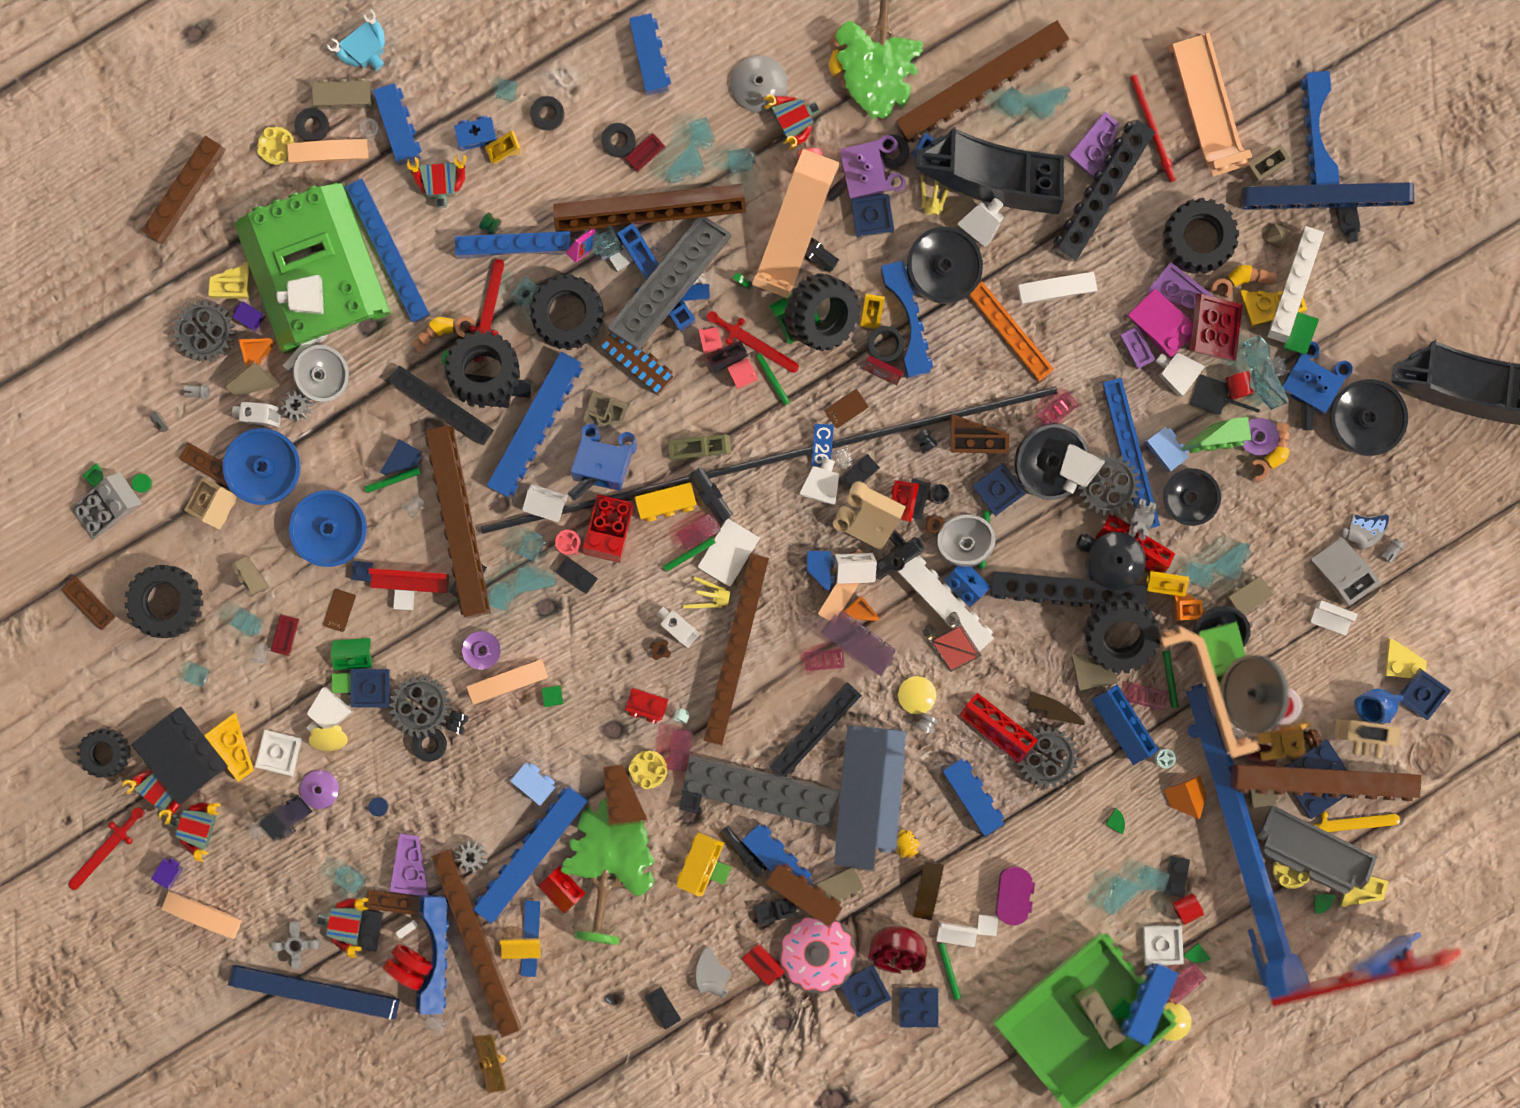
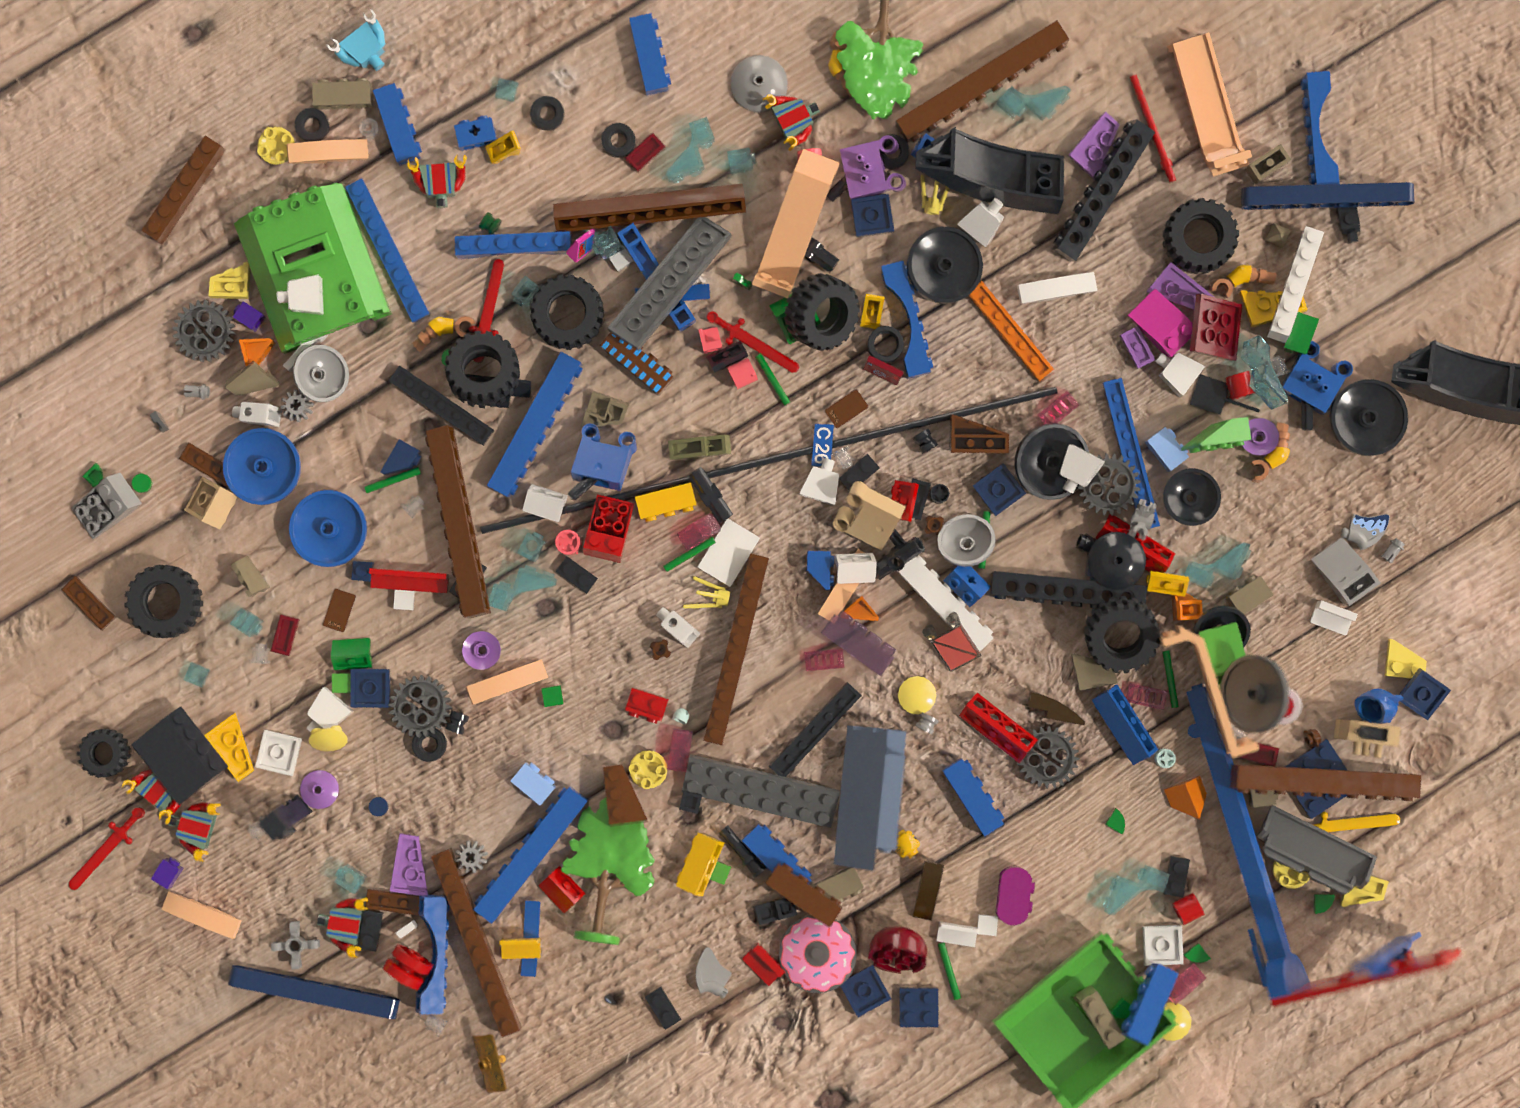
(1289, 733): pearl gold piece -> none

